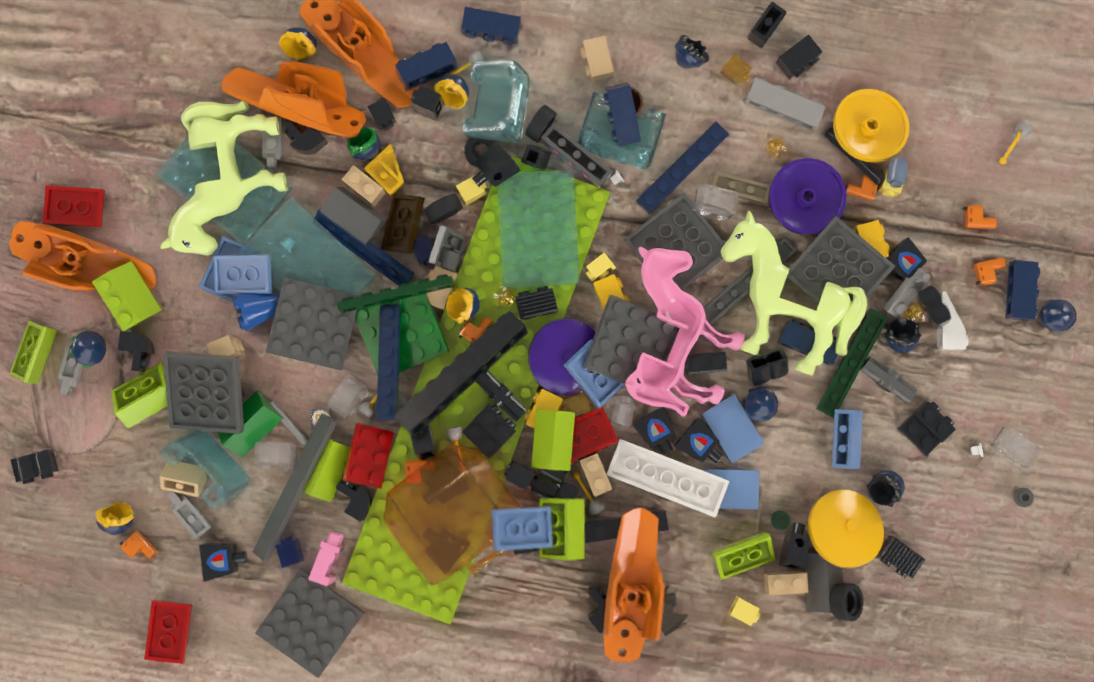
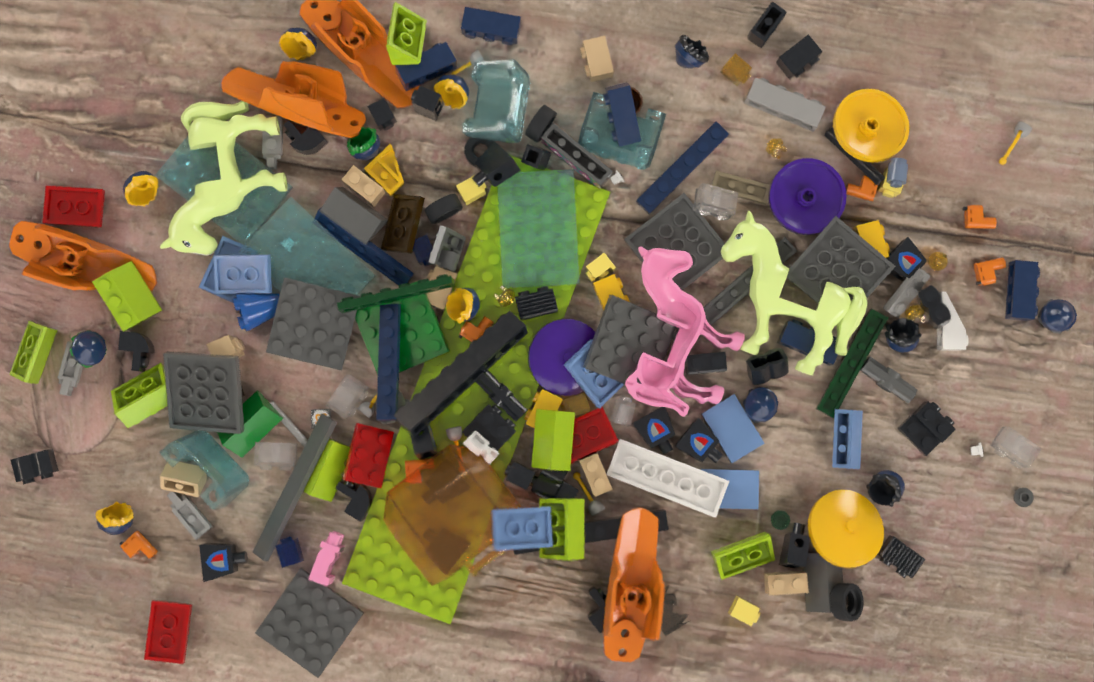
(140, 188): none -> yellow hair
(405, 36): none -> lime slope
(479, 445): none -> white plate
(937, 261): none -> clear yellow plate

